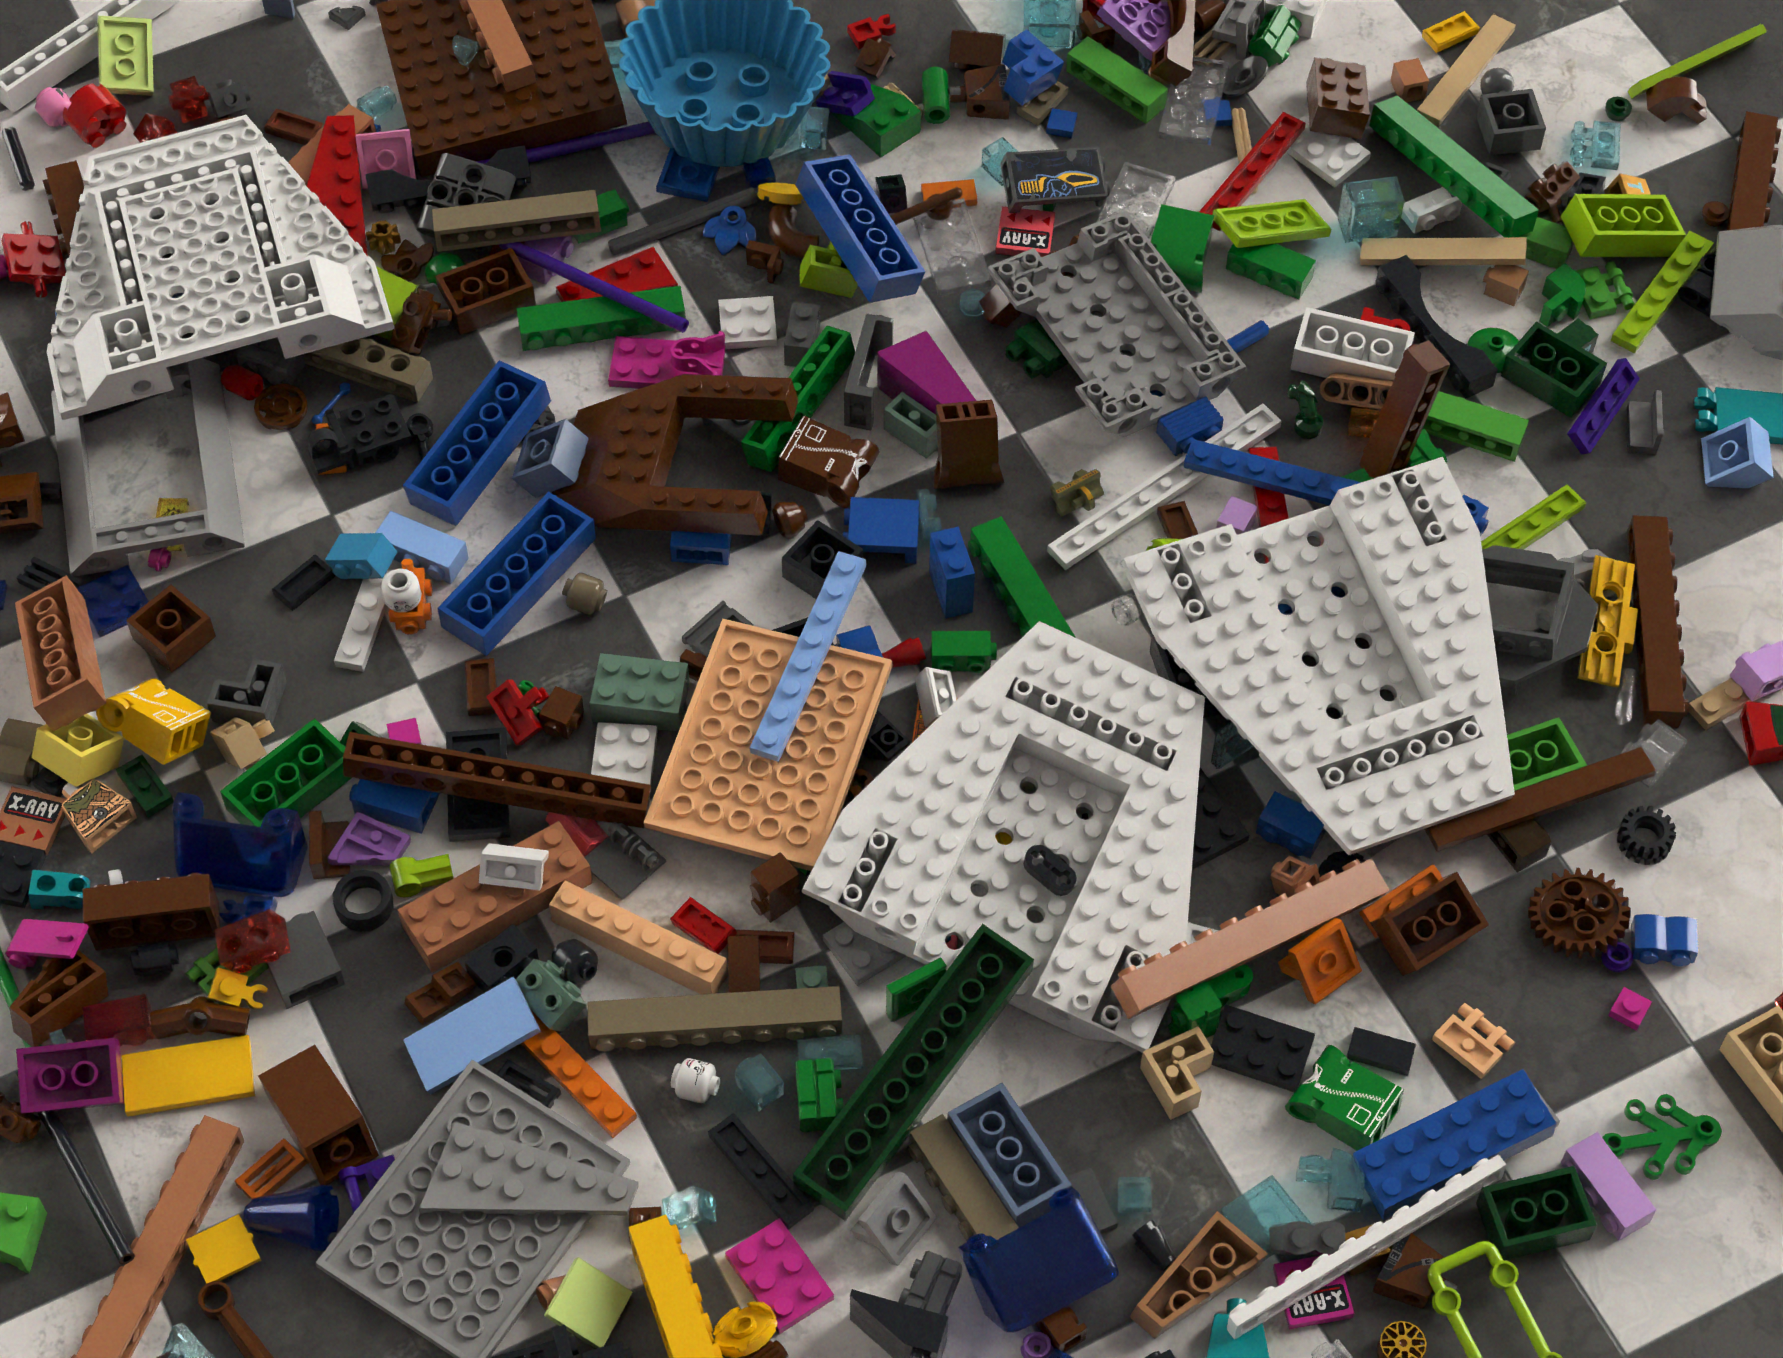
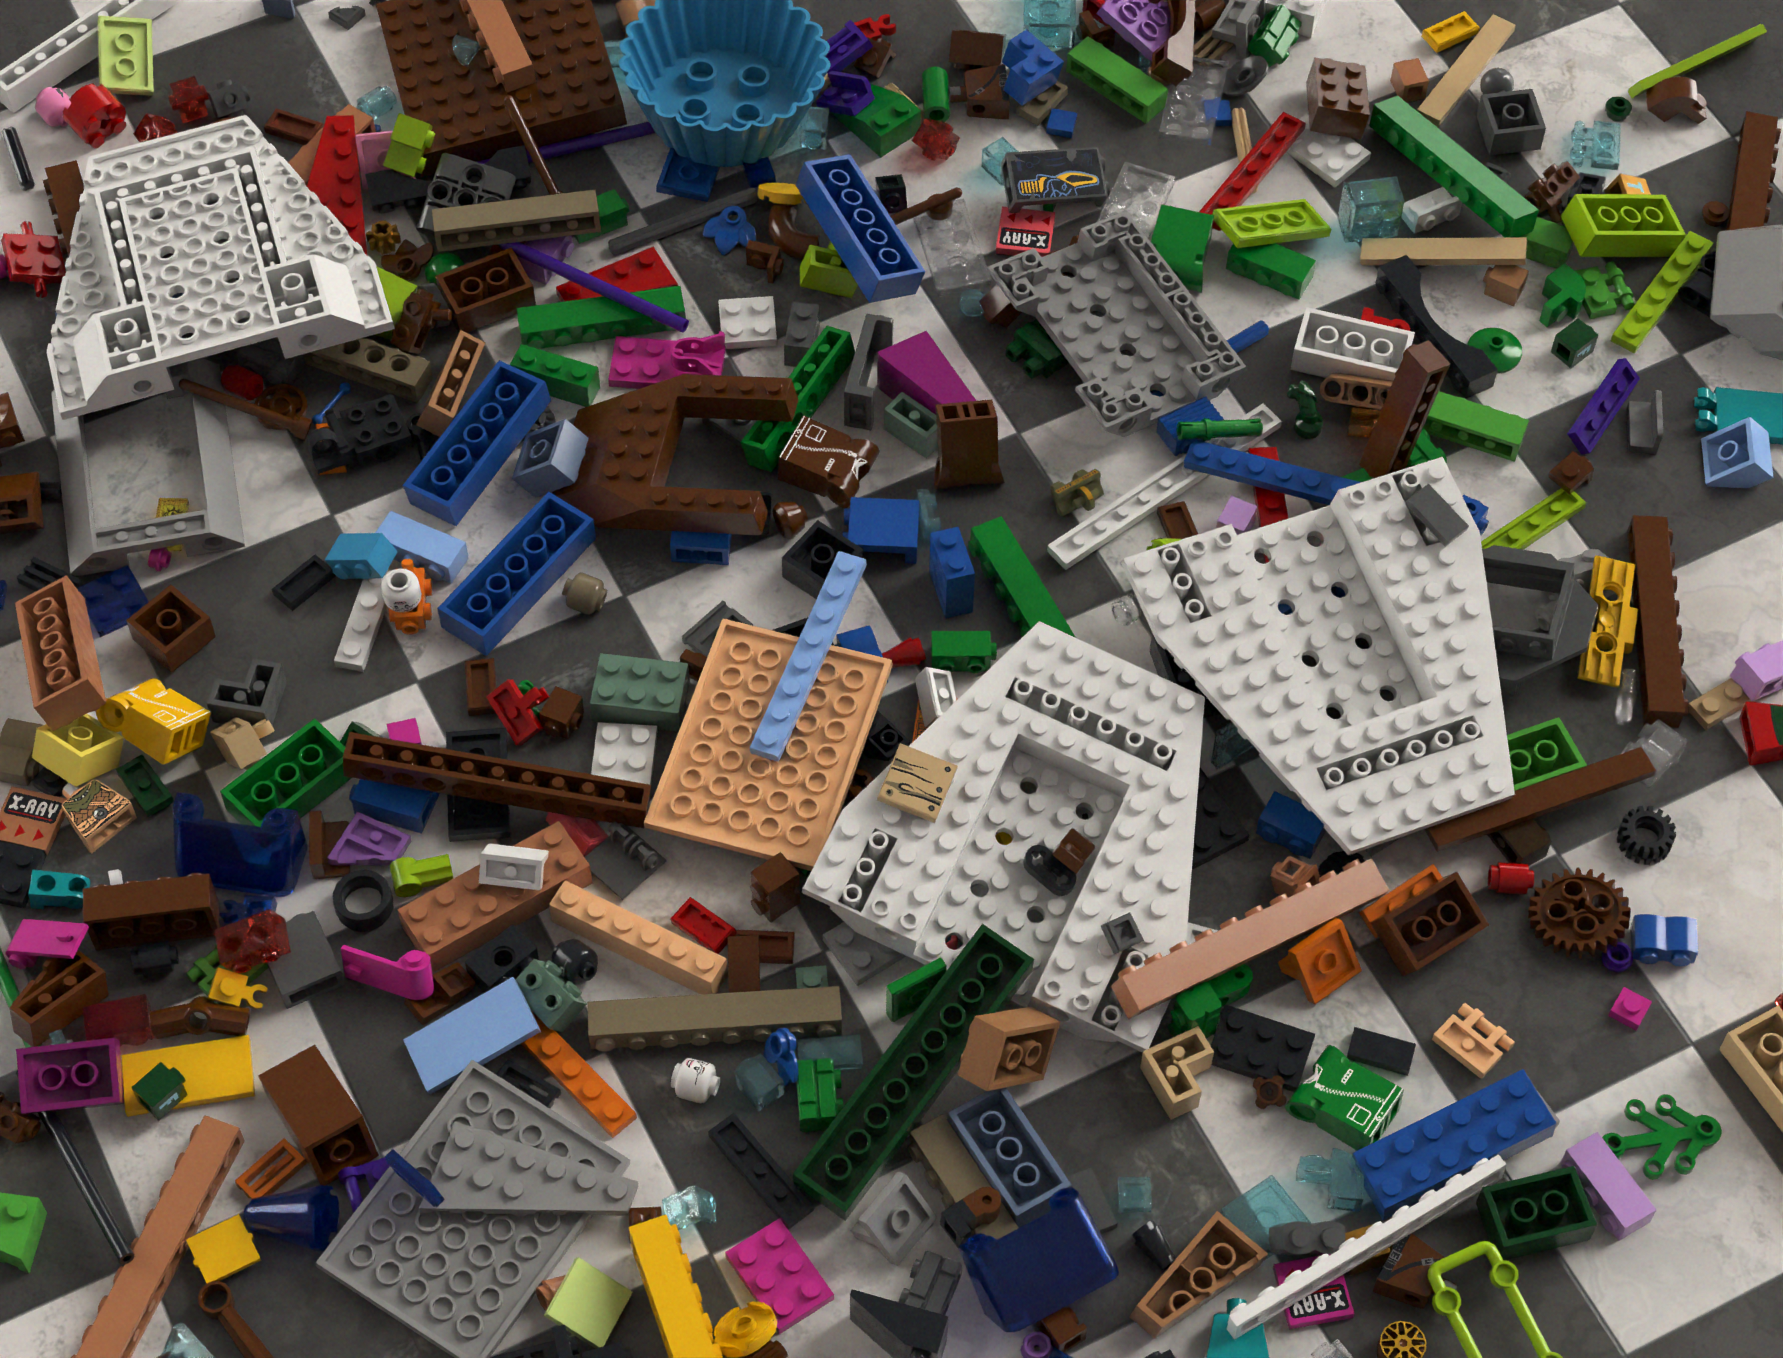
(160, 1090): none -> dark green brick
(297, 426): none -> reddish brown piece
(407, 977): none -> dark pink door
(408, 145): none -> lime brick
(414, 1178): none -> clear blue tile
(451, 383): none -> medium nougat brick
(531, 145): none -> reddish brown piece
(564, 376): none -> green brick
(780, 1050): none -> blue plate
(846, 46): none -> dark purple plate
(917, 783): none -> tan tile
(936, 139): none -> clear red brick
(967, 187): orange tile -> none
(969, 1213): none -> leg
(1008, 1048): none -> medium nougat brick
(1073, 850): none -> reddish brown bracket
(1122, 933): none -> dark grey tile
(1210, 429): none -> green pin
(1275, 1084): none -> reddish brown plate
(1437, 515): none -> dark grey tile
(1510, 878): none -> red brick
(1553, 369): dark green brick -> none
(1572, 472): none -> reddish brown bracket

